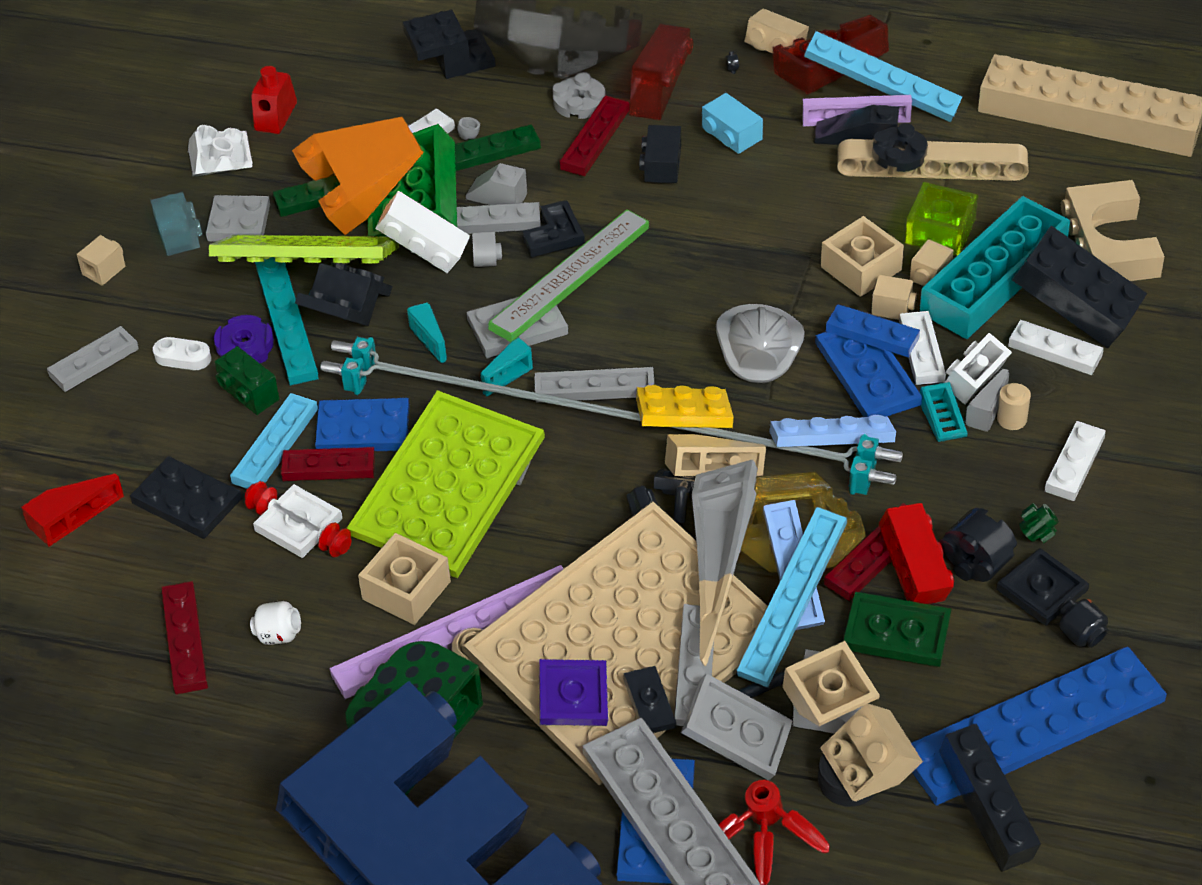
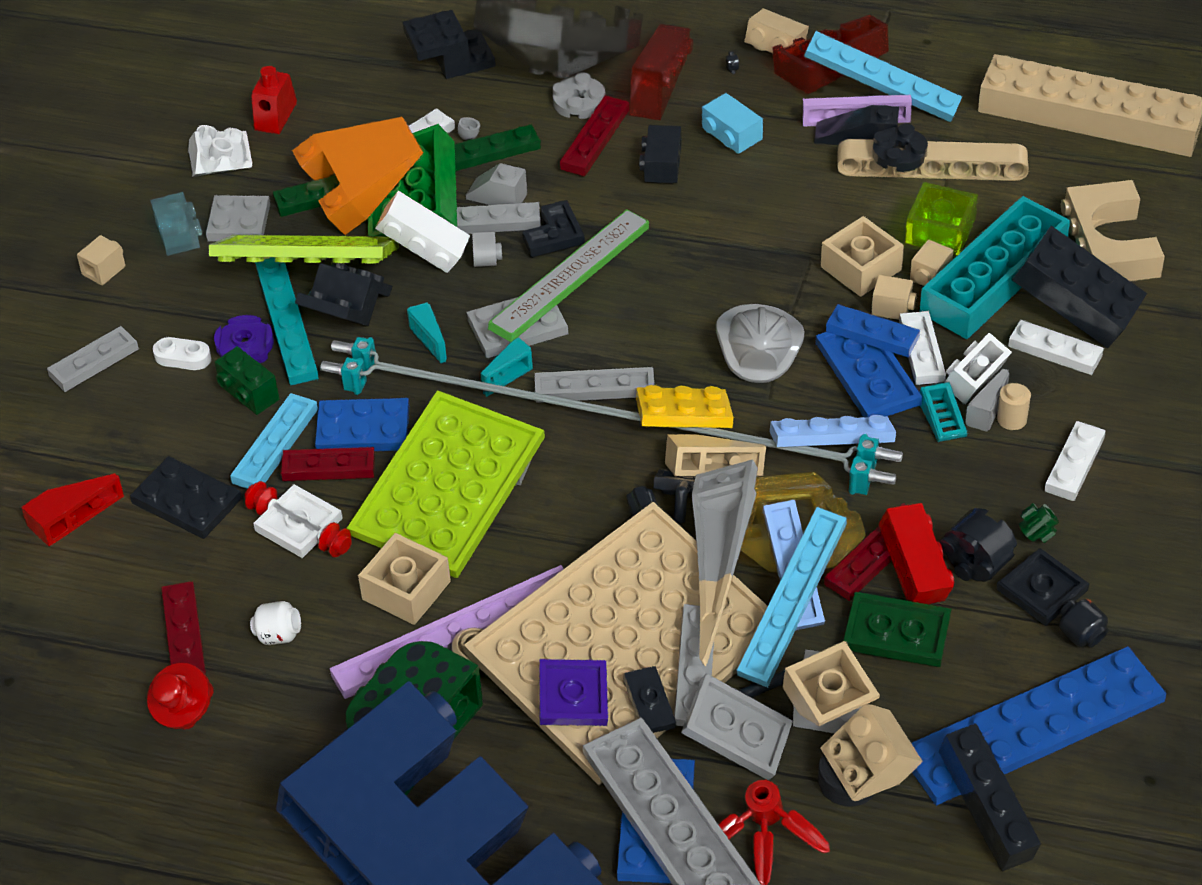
(179, 696): none -> red plate

